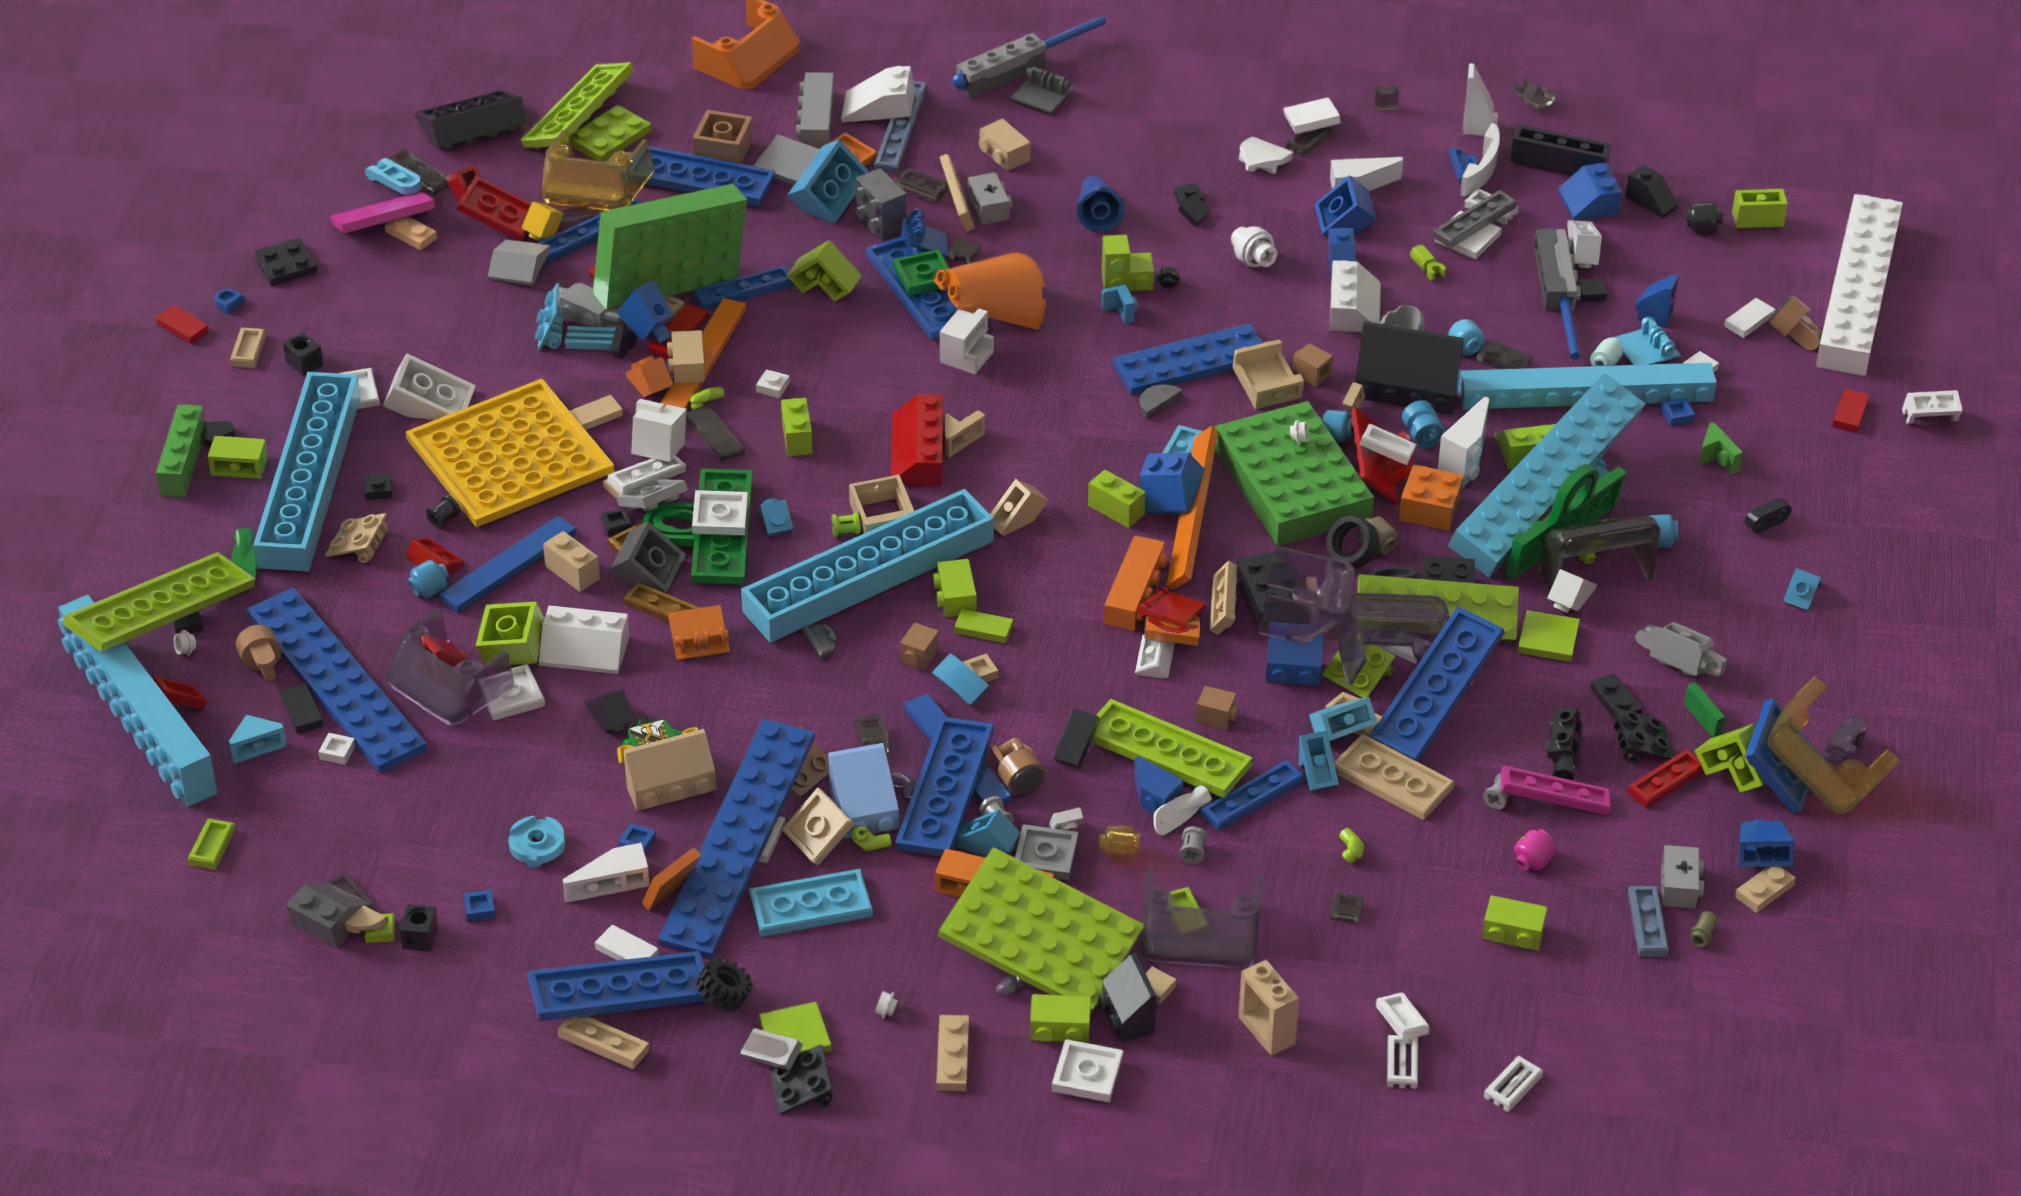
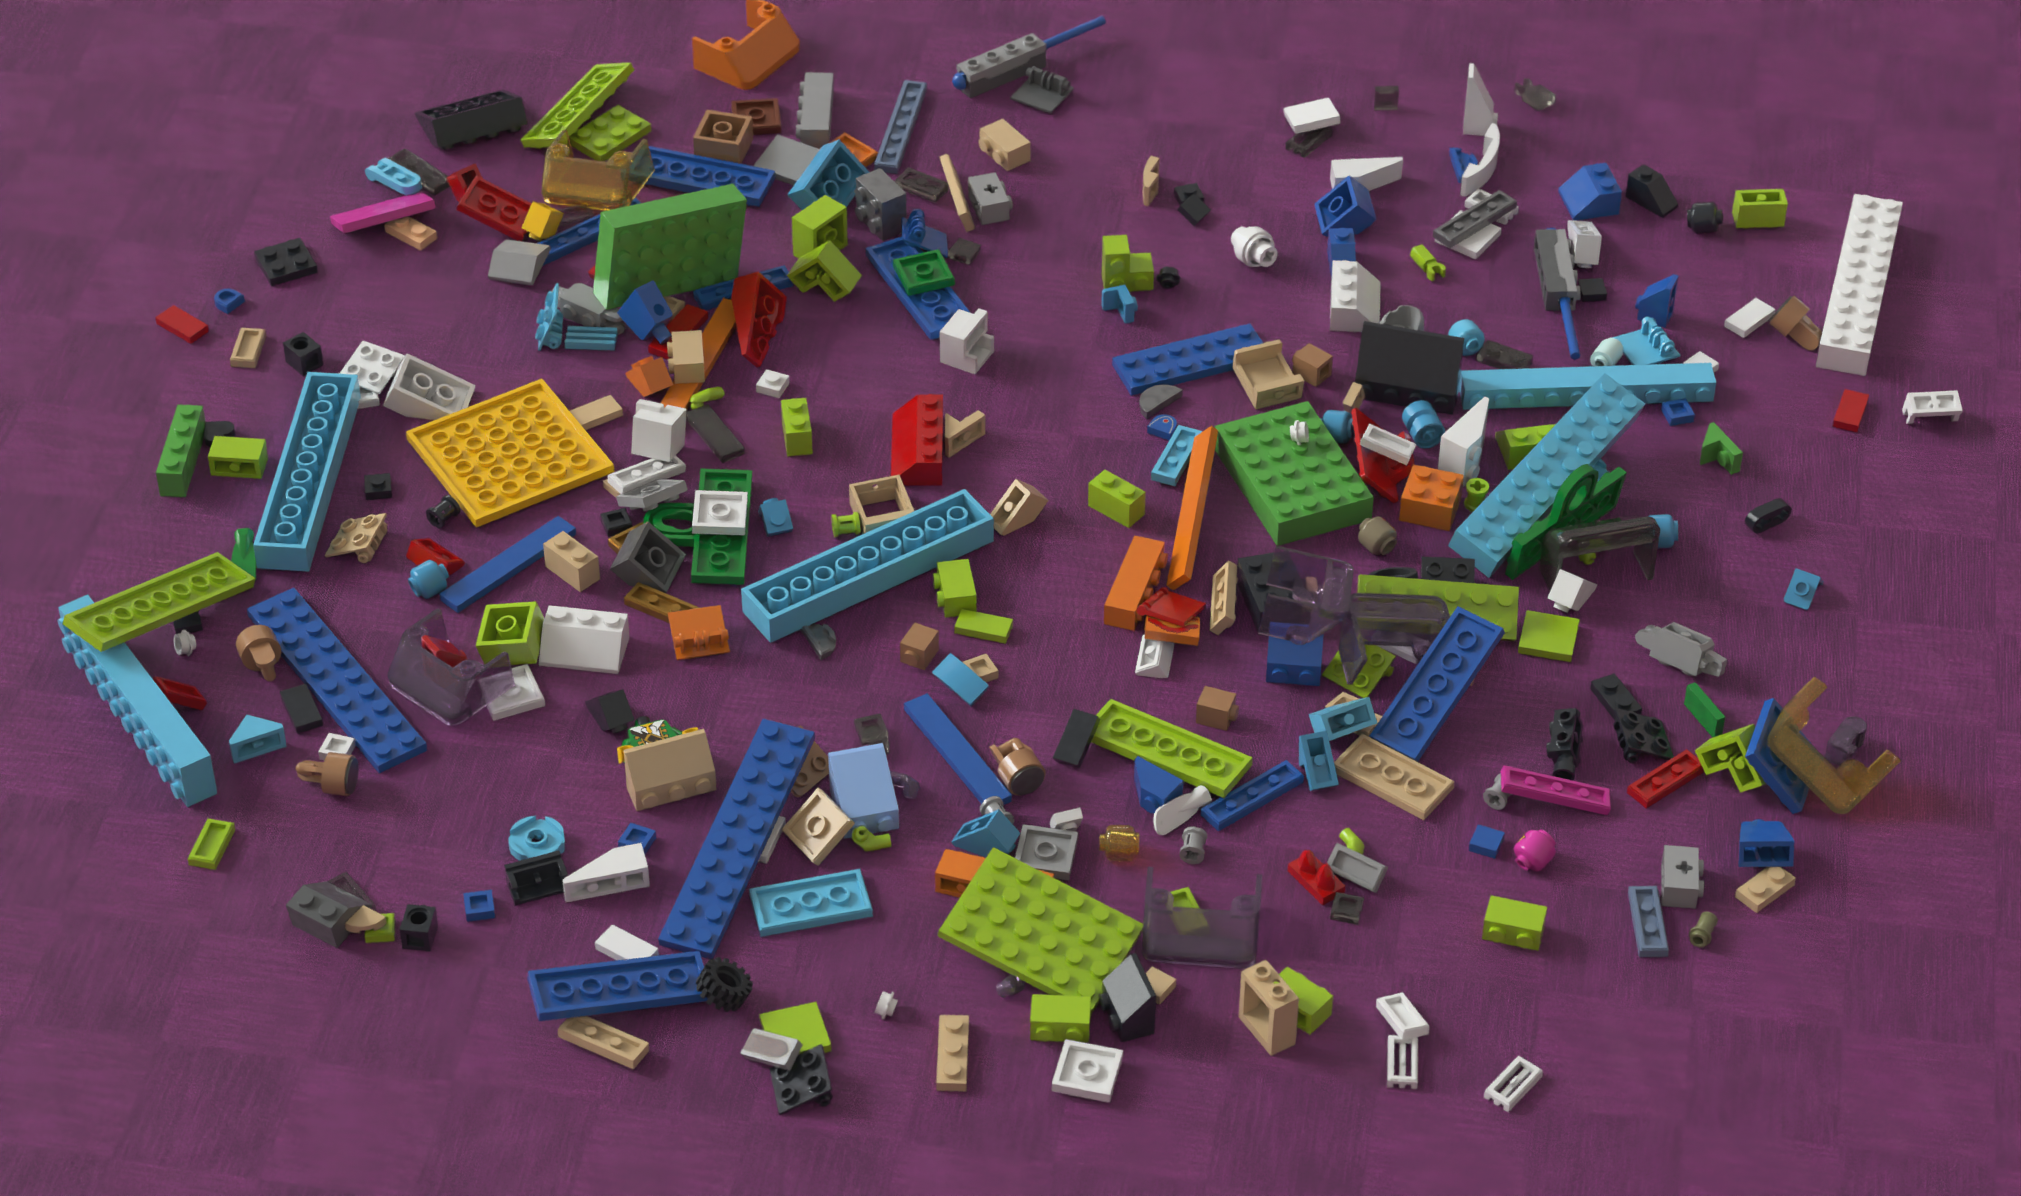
(336, 774): none -> medium nougat piece
(373, 366): none -> white hinge
(535, 877): none -> black hinge
(622, 342): black tile -> none
(670, 879): orange tile -> none
(757, 311): none -> red wedge
(763, 112): none -> copper tile
(818, 224): none -> lime brick
(881, 96): white slope -> none
(945, 786): blue plate -> none
(1002, 285): orange cone -> none
(1099, 205): blue cone -> none
(1150, 180): none -> tan slope
(1162, 426): none -> blue tile
(1170, 482): blue slope -> none
(1263, 155): white slope -> none
(1314, 1001): none -> lime brick
(1316, 877): none -> red tile
(1340, 529): black tyre -> none
(1357, 867): none -> light grey tile
(1477, 490): none -> lime bush
(1486, 841): none -> blue tile
(1556, 150): black brick -> none

